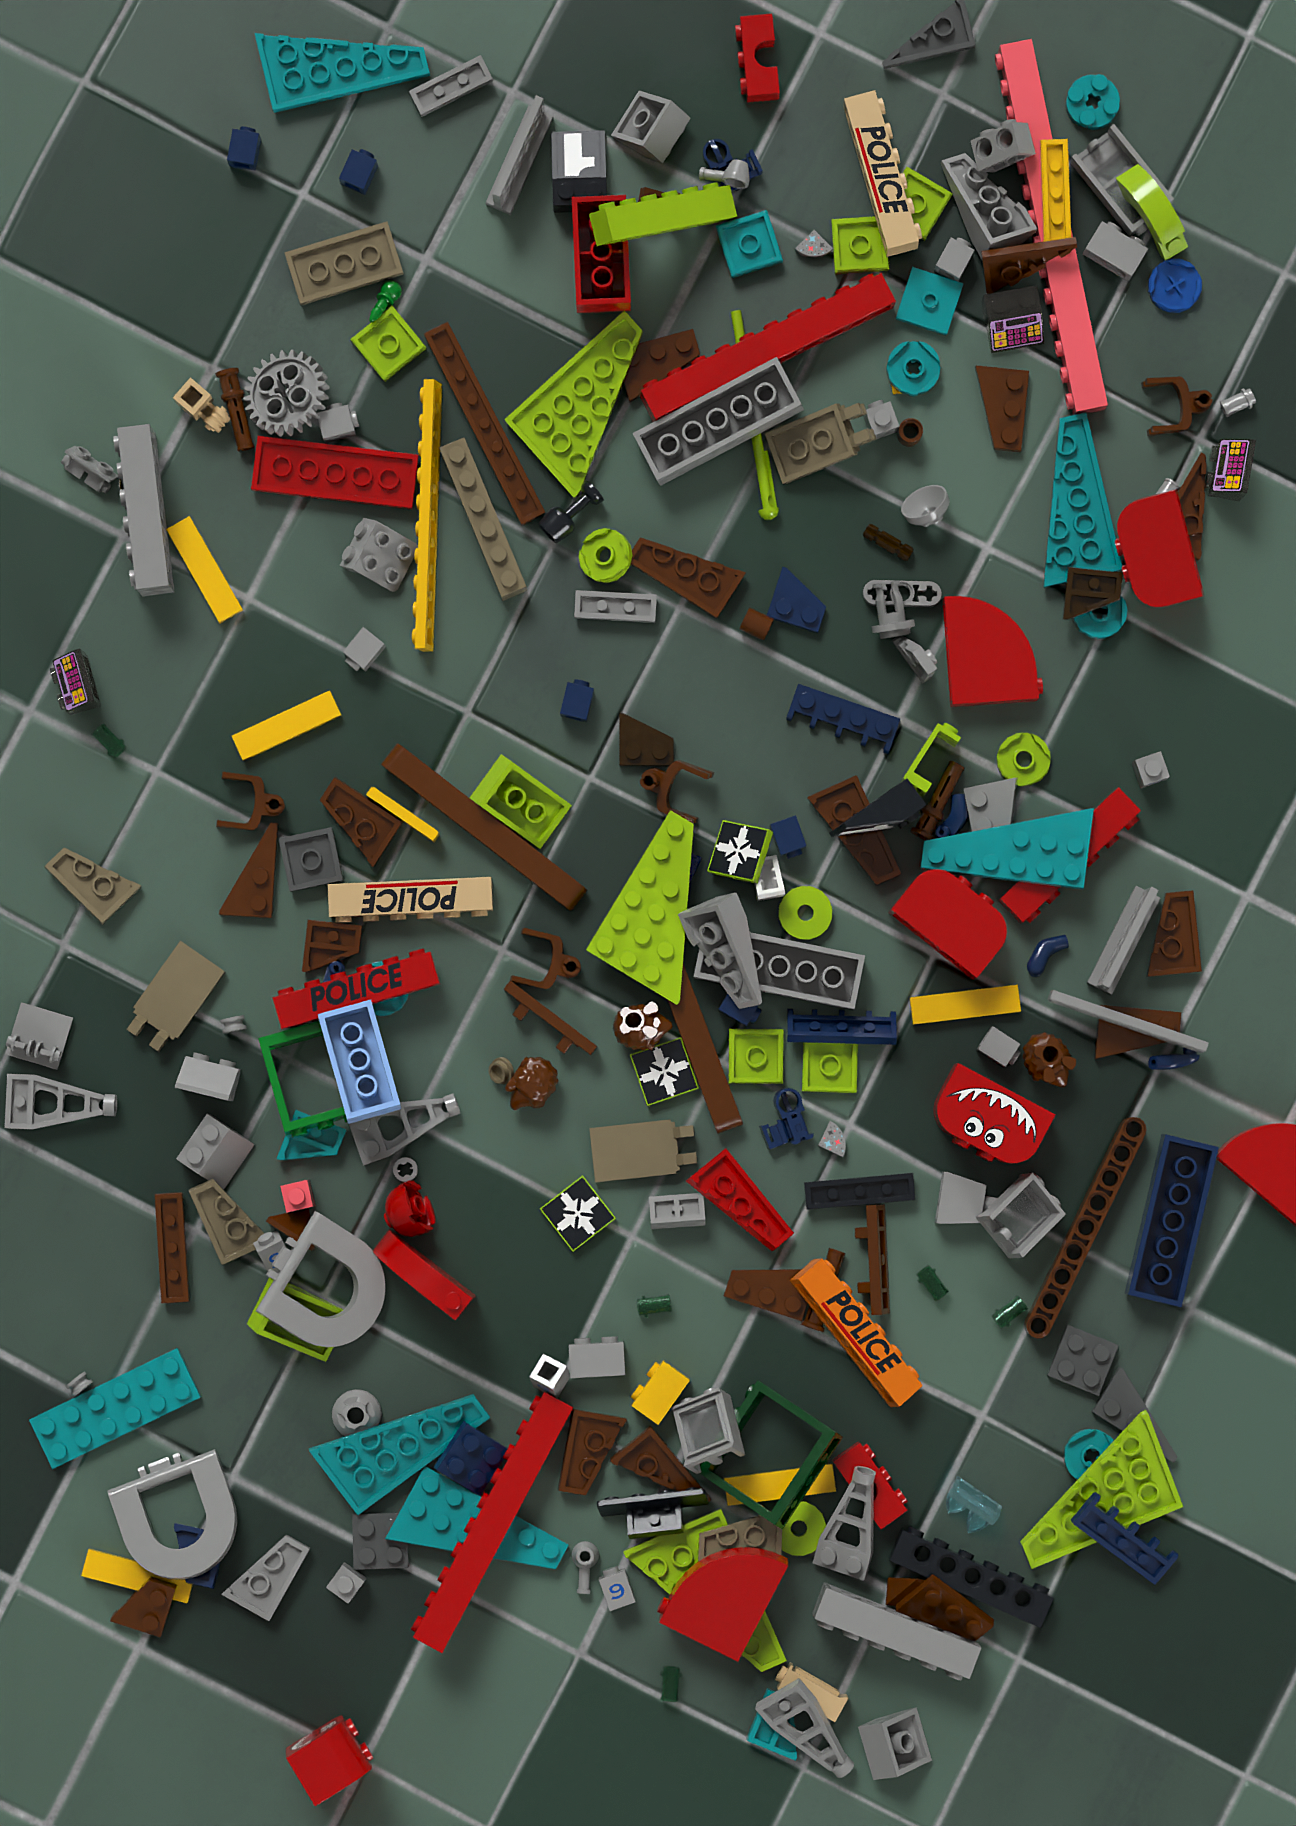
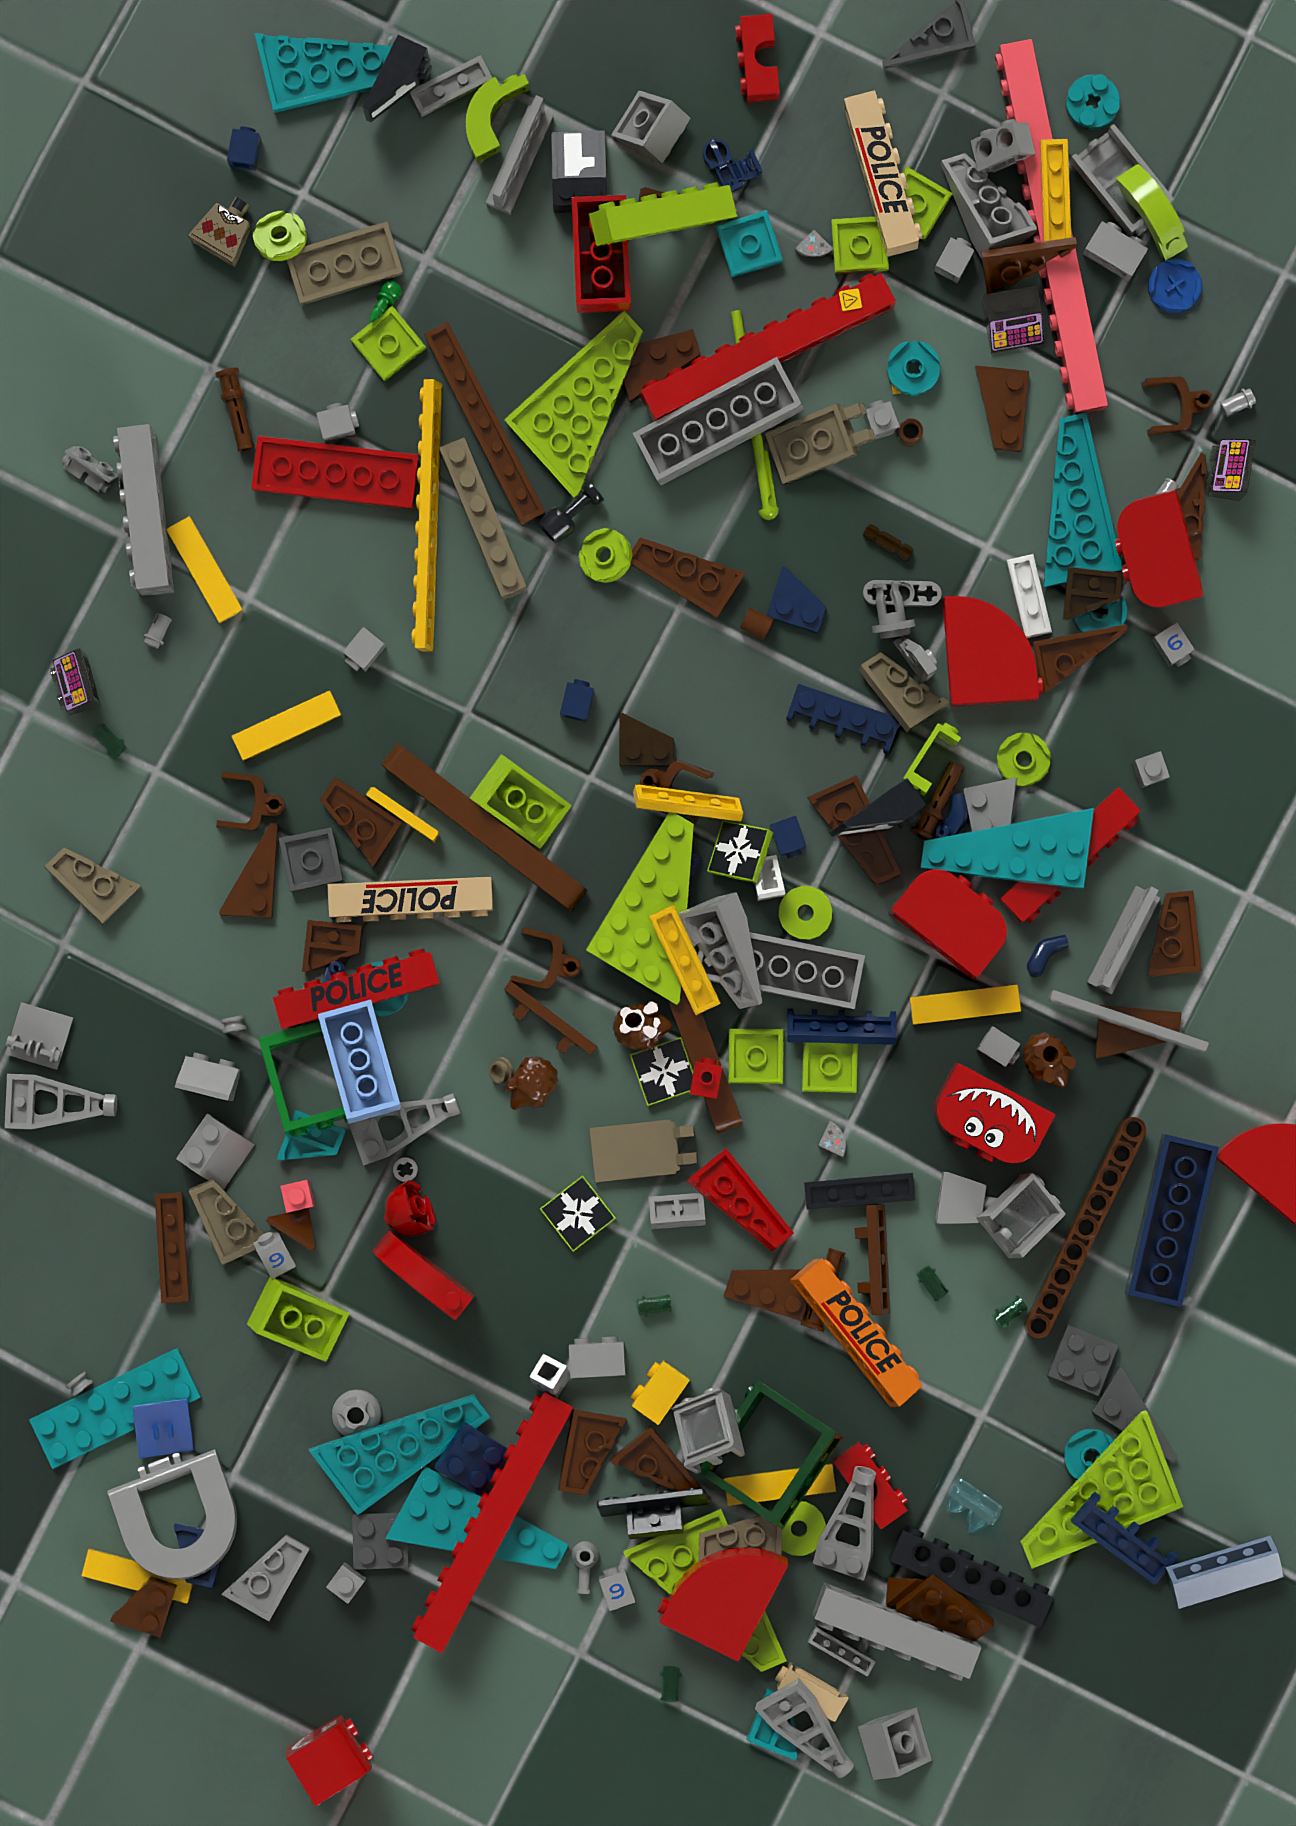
(157, 631): none -> light grey pin
(162, 1428): none -> blue piece
(175, 995): dark tan tile -> none
(198, 404): tan brick -> none
(223, 231): none -> dark tan torso
(265, 403): light grey gear -> none
(280, 248): none -> lime tile
(359, 171): dark blue brick -> none
(366, 1276): light grey piece -> none
(379, 554): light grey bracket -> none
(399, 76): none -> black slope
(481, 110): none -> lime arch
(615, 606): light grey plate -> none
(684, 959): none -> yellow tile
(687, 802): none -> yellow tile
(706, 1078): none -> red brick
(735, 174): light grey bar -> none
(741, 1015): dark blue brick -> none
(789, 1127): dark blue piece -> none
(841, 1650): none -> light grey piece
(850, 299): none -> yellow sticker
(903, 696): none -> dark tan wing
(926, 505): light grey piece -> none
(929, 301): teal plate -> none
(1029, 596): none -> white tile
(1065, 654): none -> reddish brown wing
(1173, 646): none -> light grey brick
(1173, 1061): dark blue arm -> none
(1224, 1572): none -> brick

